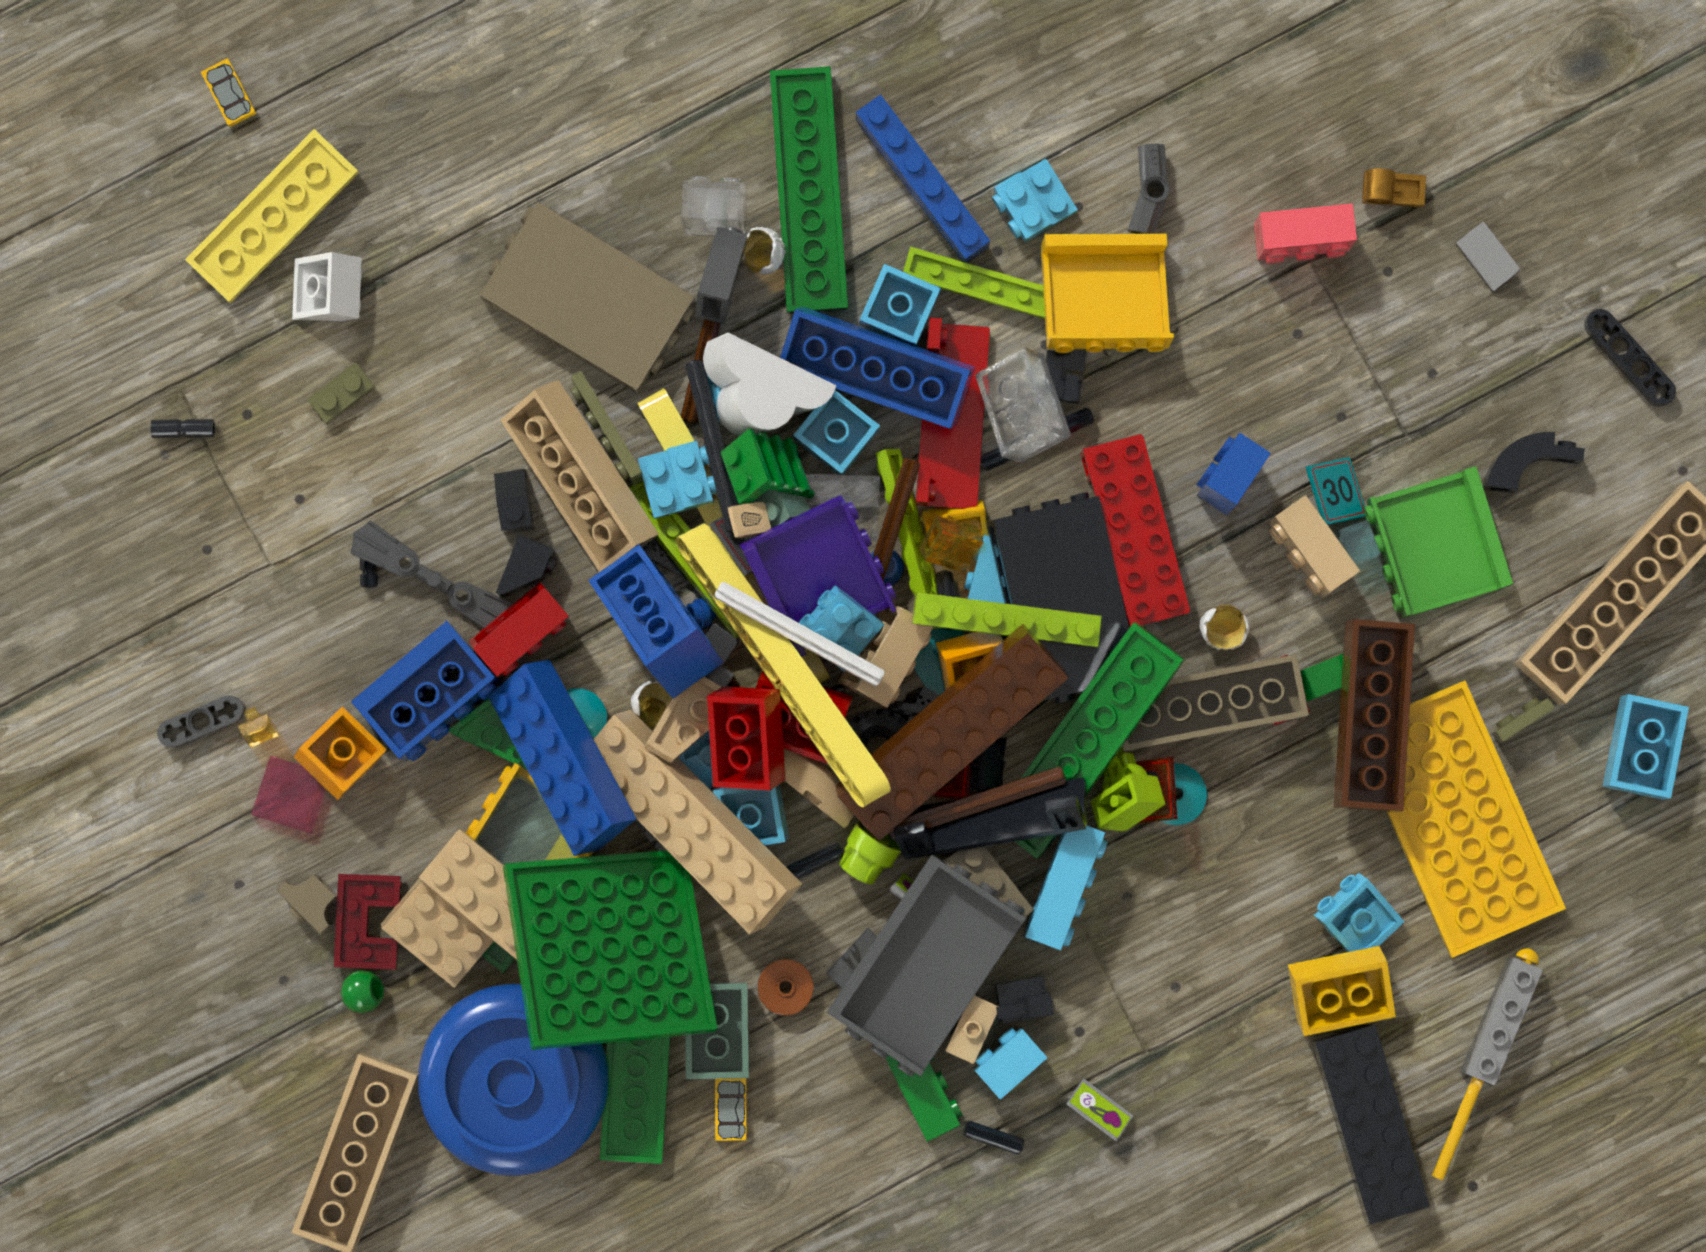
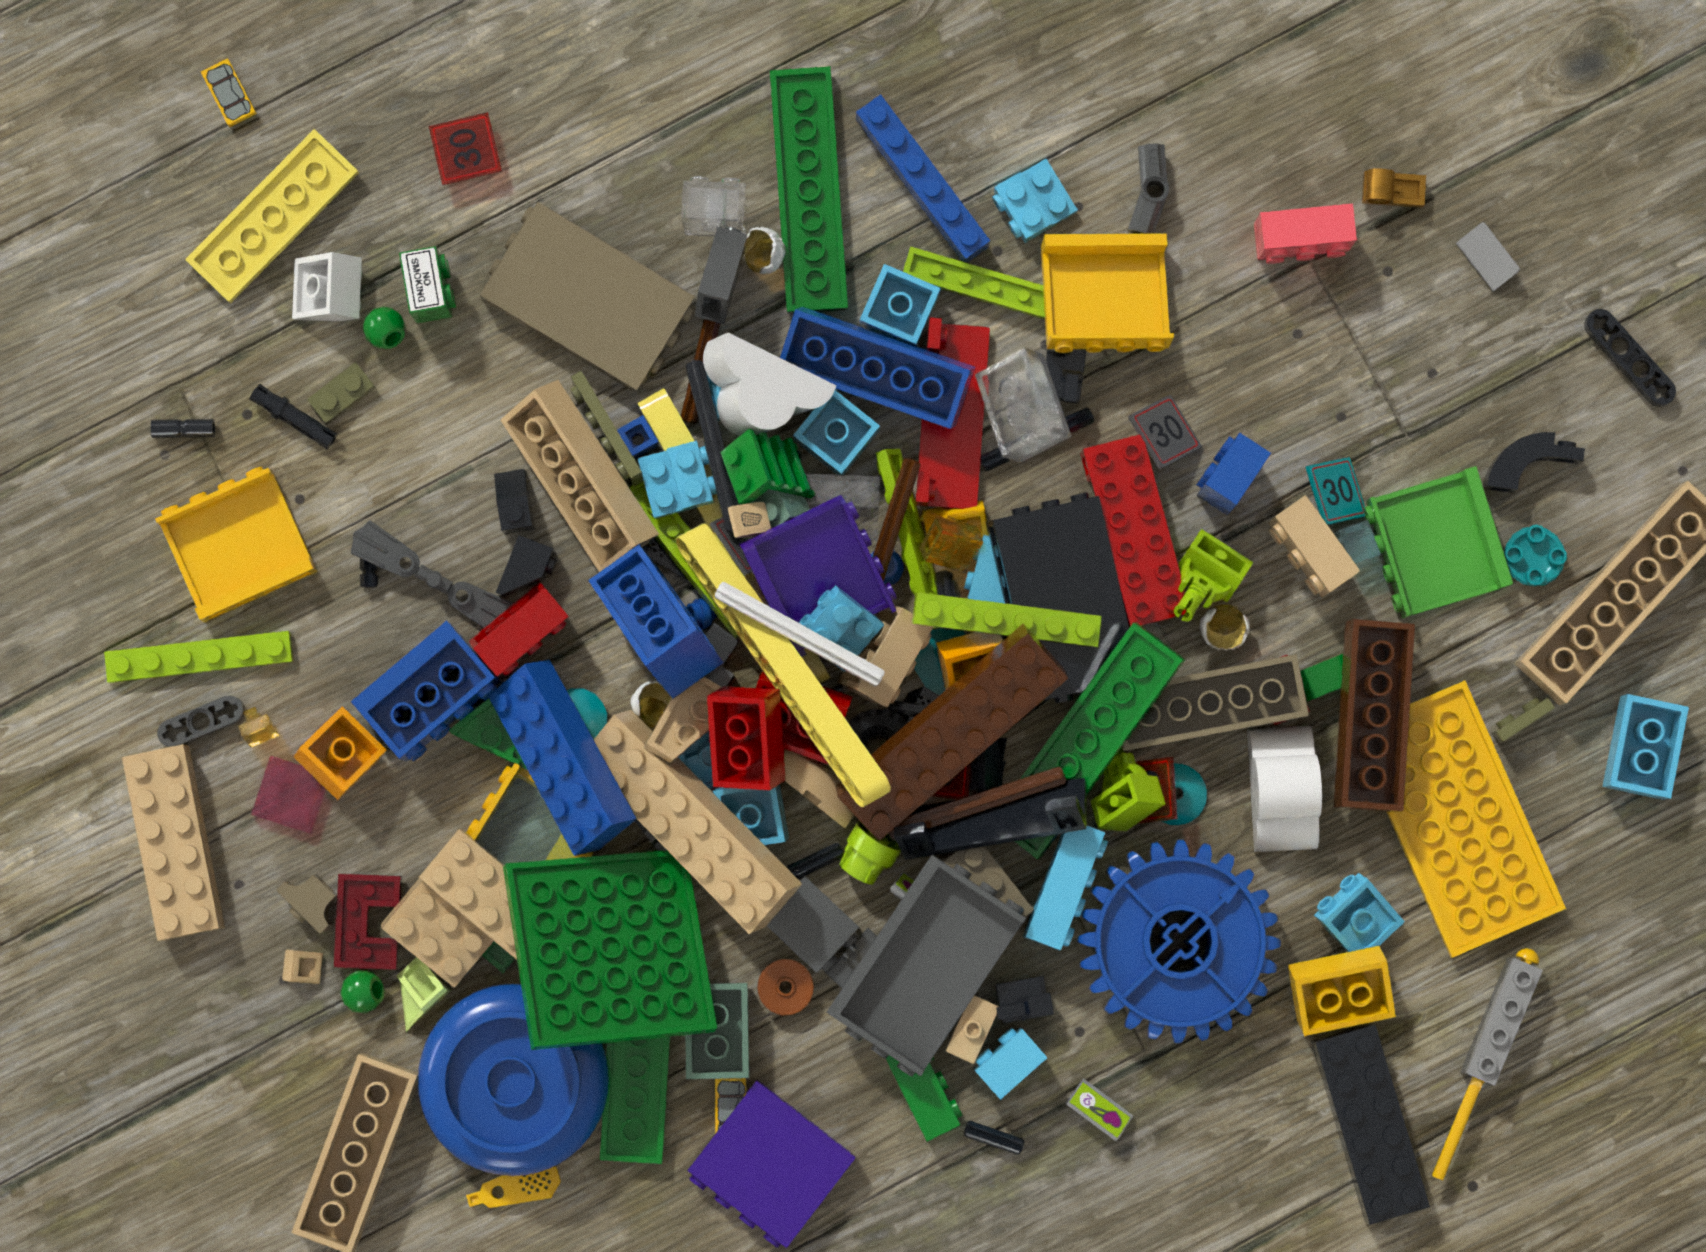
(173, 842): none -> tan brick
(198, 656): none -> lime plate
(236, 543): none -> yellow panel
(285, 411): none -> black pin
(302, 966): none -> tan slope
(384, 328): none -> green piece
(420, 991): none -> yellowish green slope
(426, 284): none -> brick
(465, 148): none -> clear red piece
(513, 1189): none -> yellow piece
(638, 427): none -> blue plate
(770, 1165): none -> dark purple panel
(813, 927): none -> dark grey brick
(1165, 431): none -> dark grey piece
(1210, 572): none -> lime brick
(1226, 916): none -> blue gear
(1284, 788): none -> white brick
(1535, 556): none -> teal dish

